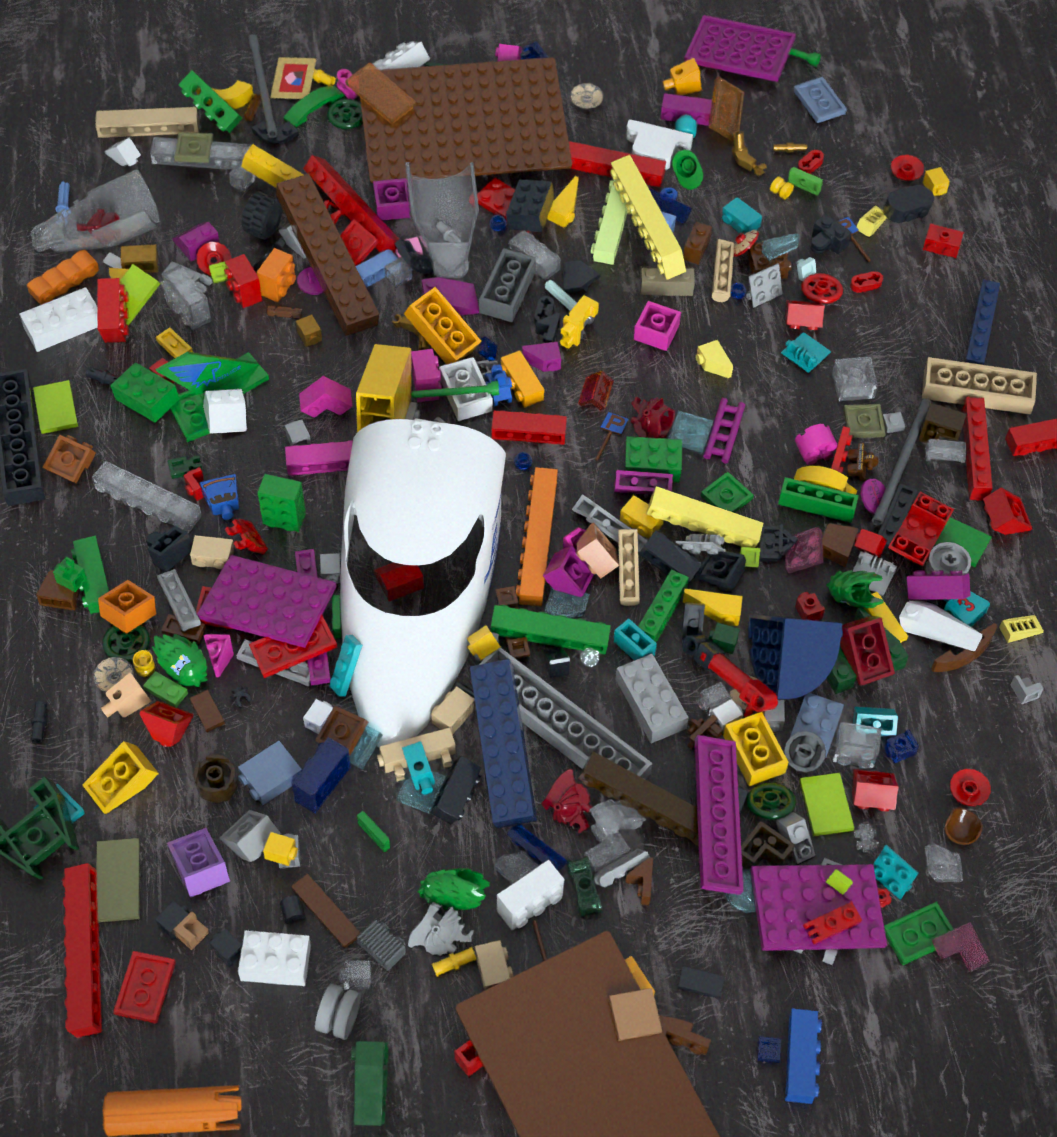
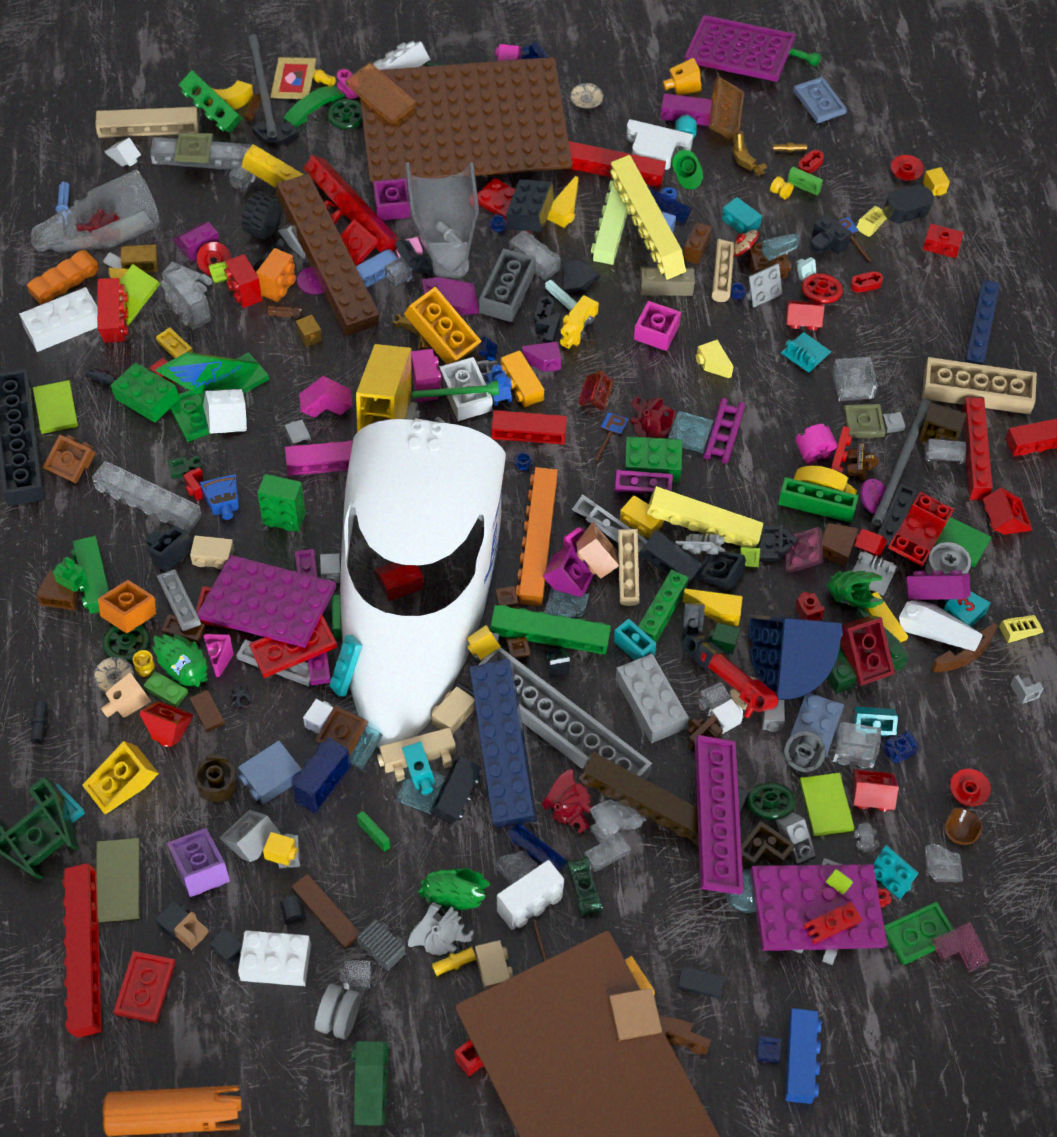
(249, 534): red plate -> none
(590, 661): clear plate -> none
(620, 867): light grey hinge -> none
(643, 877): reddish brown slope -> none
(727, 493): green tile -> none
(756, 749): yellow brick -> none

